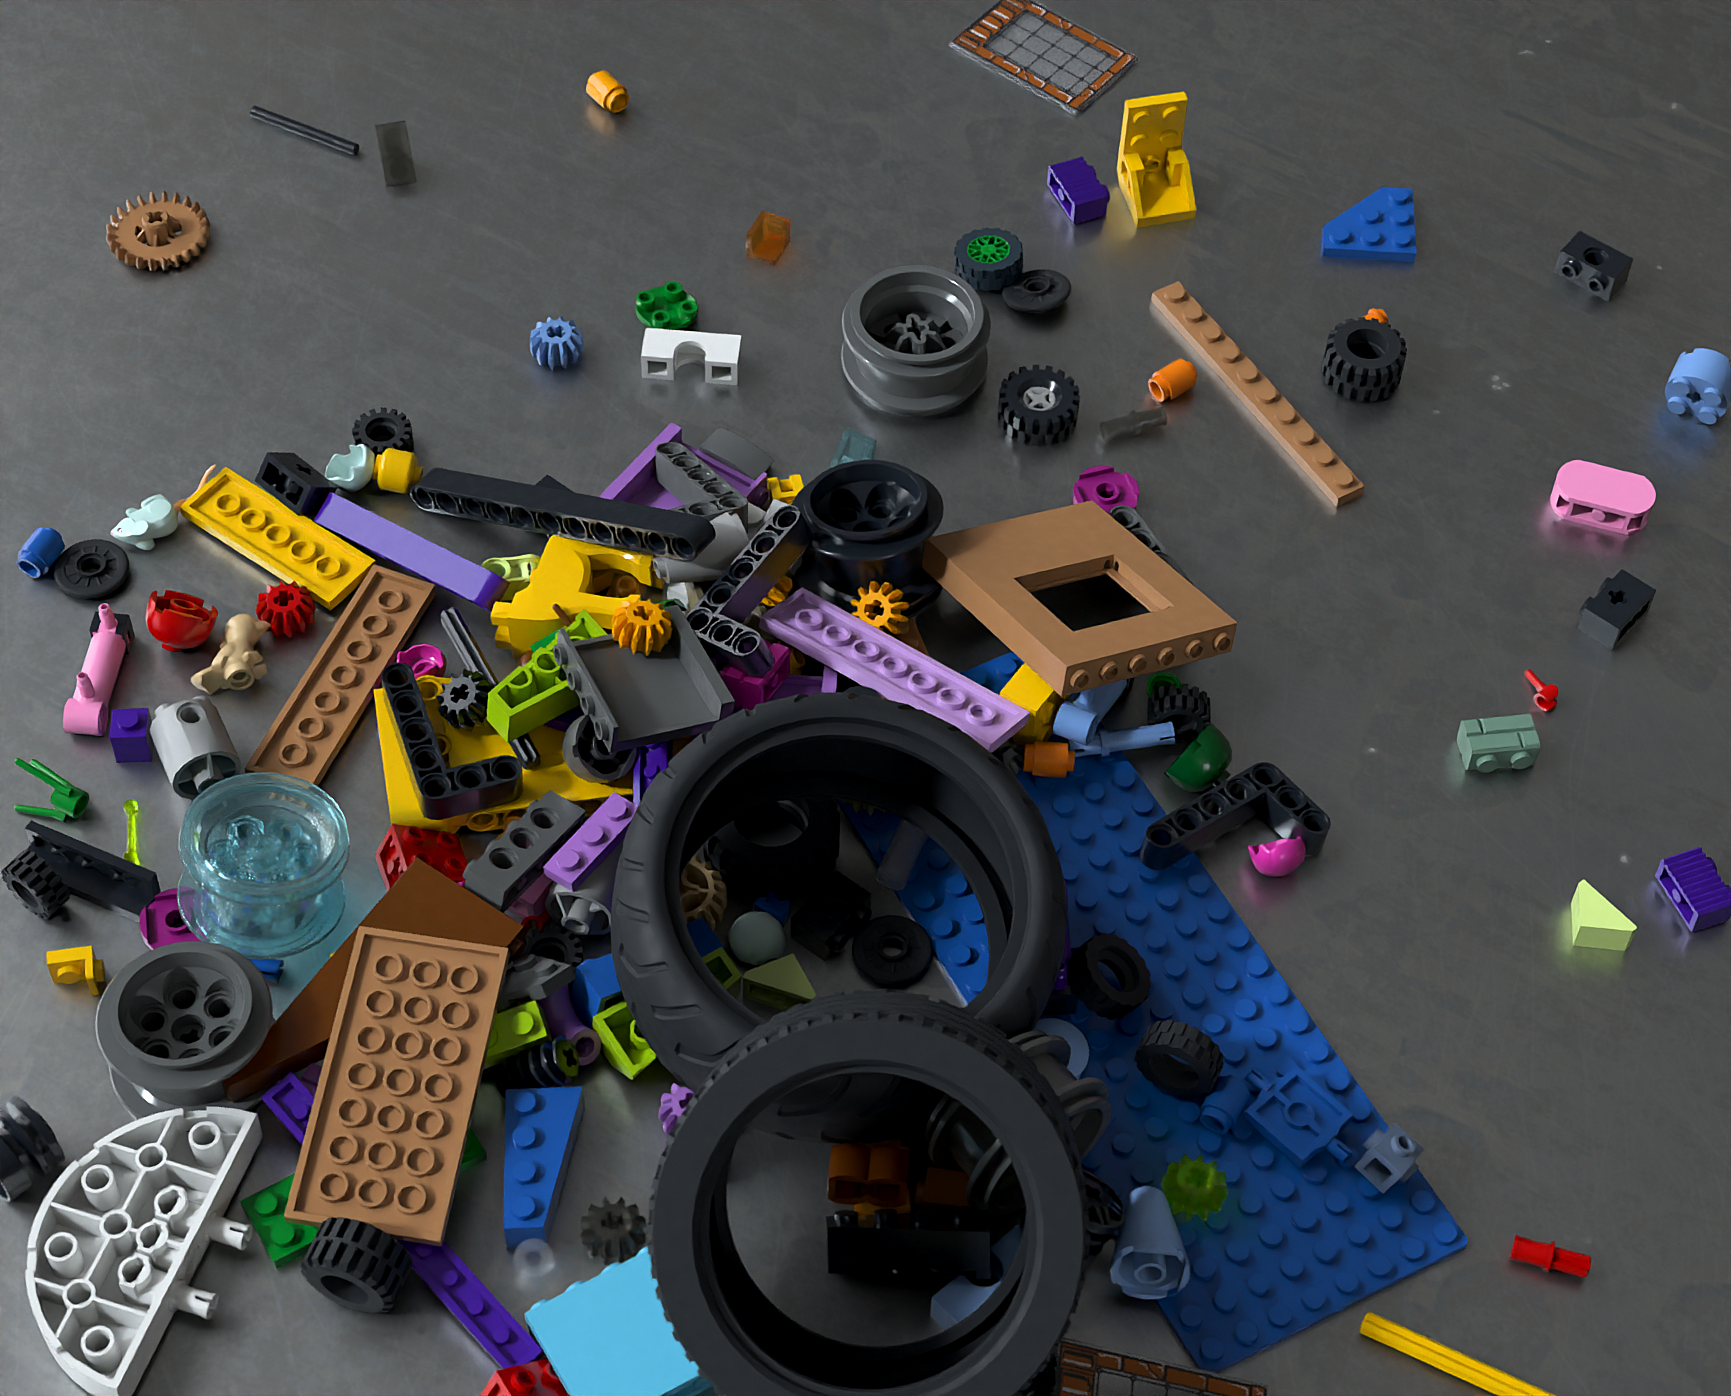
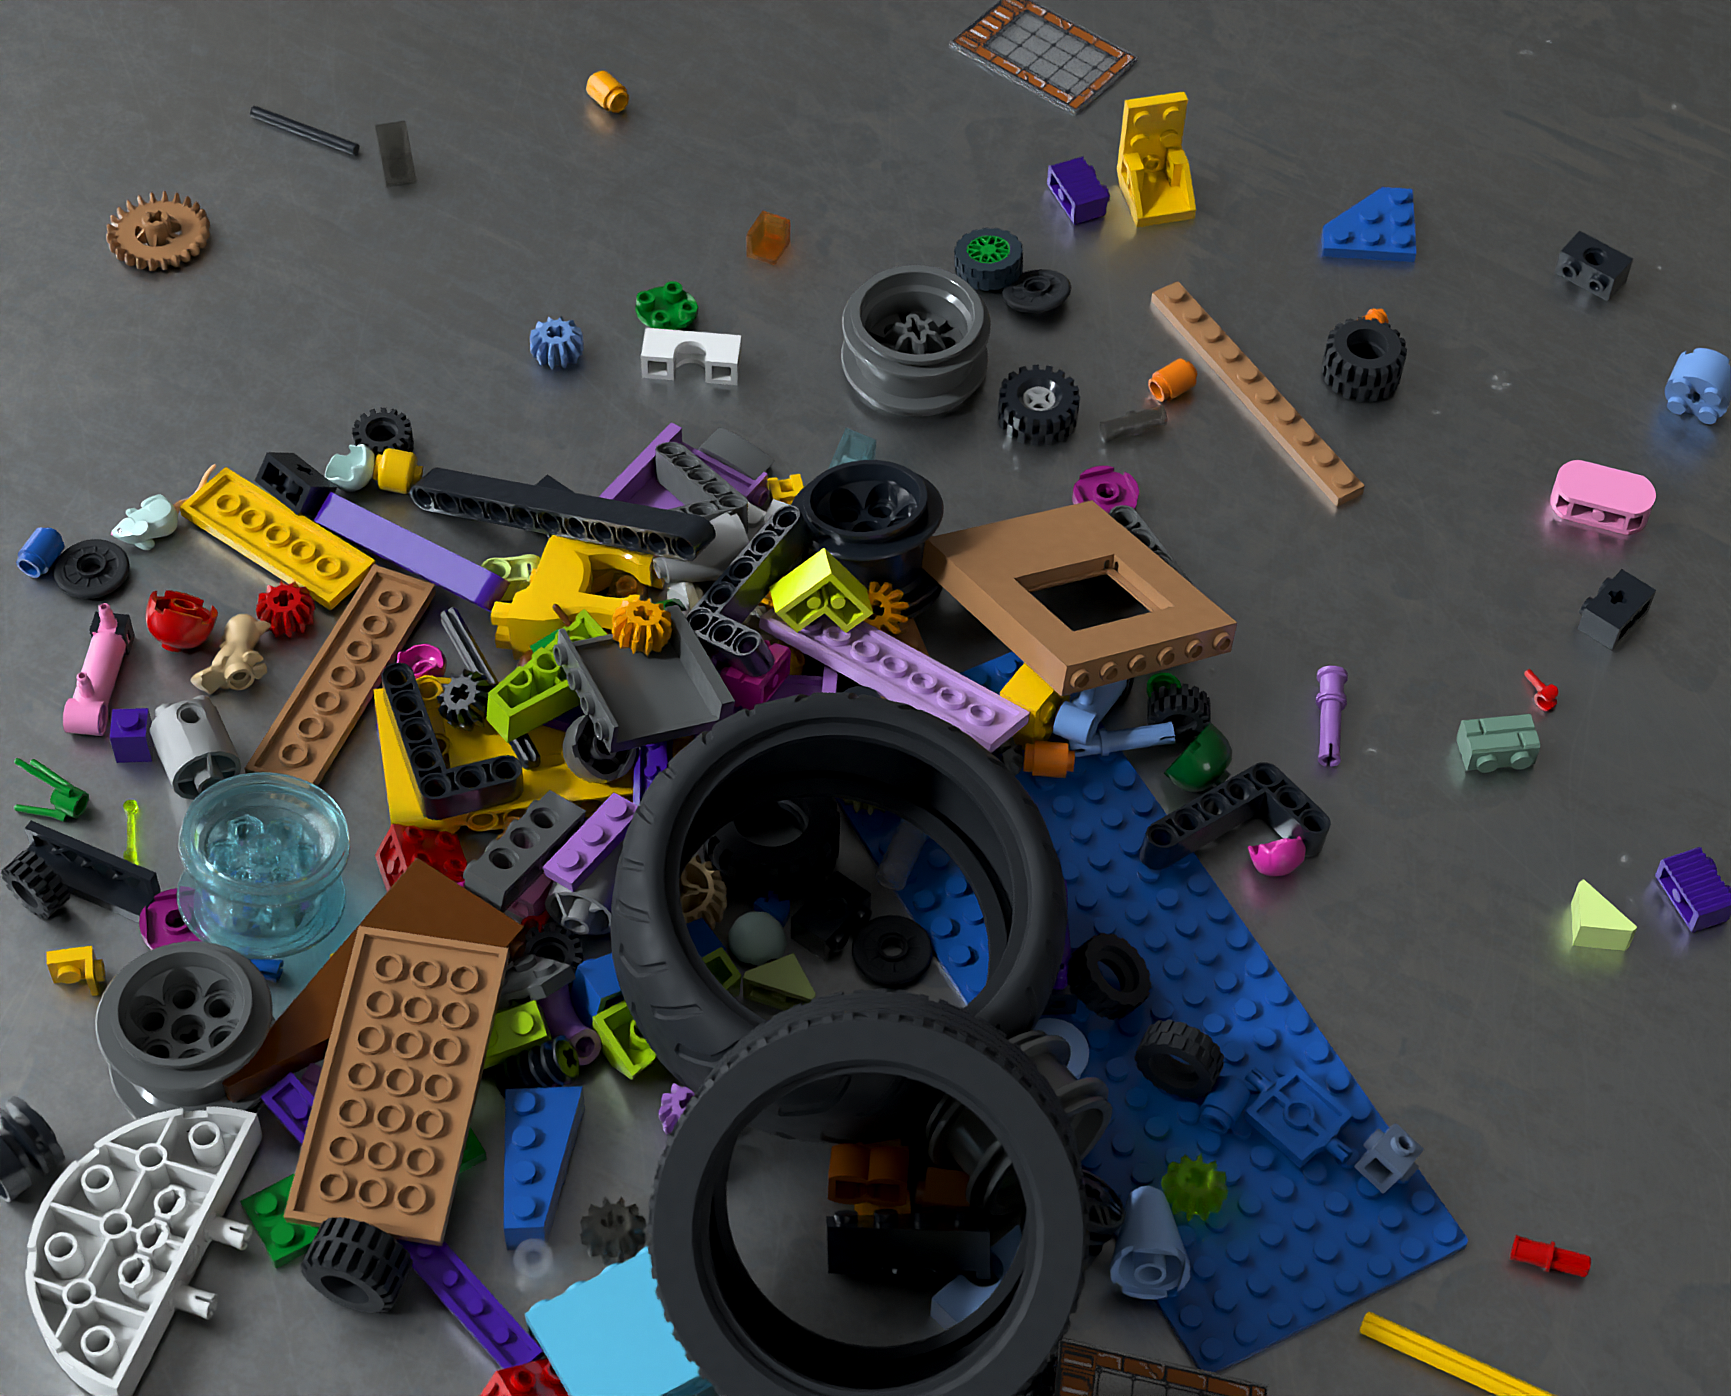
(820, 588): none -> neon yellow brick
(1331, 702): none -> medium lavender pin

